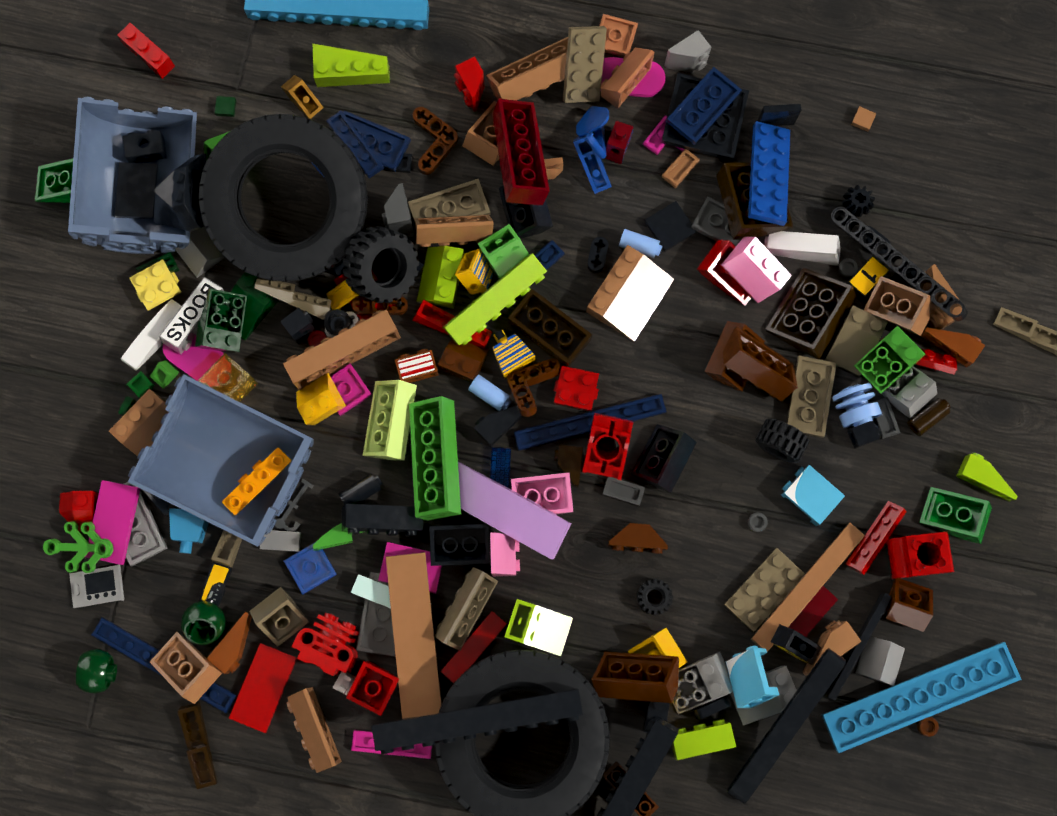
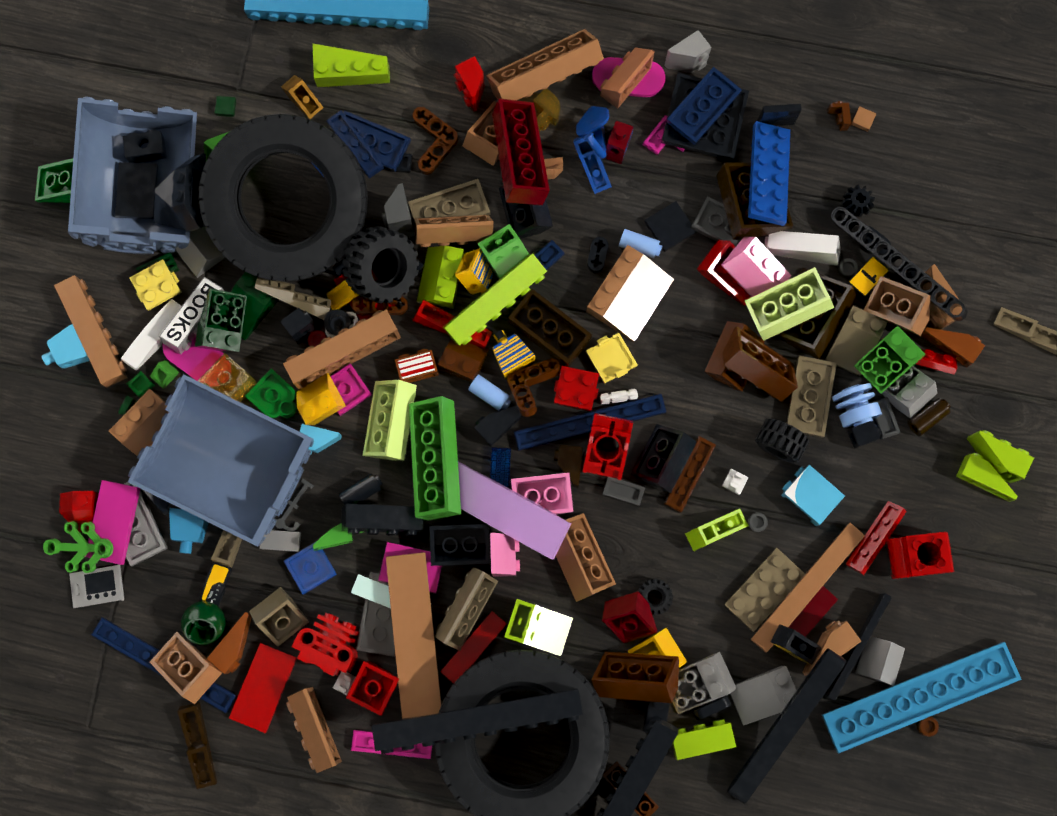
(65, 349): none -> medium azure torso
(91, 331): none -> medium nougat brick
(95, 671): dark green wheel -> none
(146, 49): red arch -> none
(254, 483): light orange bracket -> none
(273, 396): none -> green plate
(322, 437): none -> medium azure slope
(549, 108): none -> clear yellow brick
(583, 560): none -> medium nougat slope
(584, 64): dark tan plate -> none
(611, 358): none -> light yellow piece
(618, 396): none -> white axle
(619, 34): nougat tile -> none
(629, 617): none -> dark red slope
(638, 538): reddish brown slope -> none
(680, 168): medium nougat tile -> none
(690, 475): none -> reddish brown tile
(716, 529): none -> lime slope
(735, 481): none -> white tile
(749, 678): medium azure panel -> none
(789, 304): none -> yellowish green brick
(842, 113): none -> reddish brown bracket
(910, 604): reddish brown slope -> none
(956, 514): green slope -> none
(1008, 461): none -> lime slope

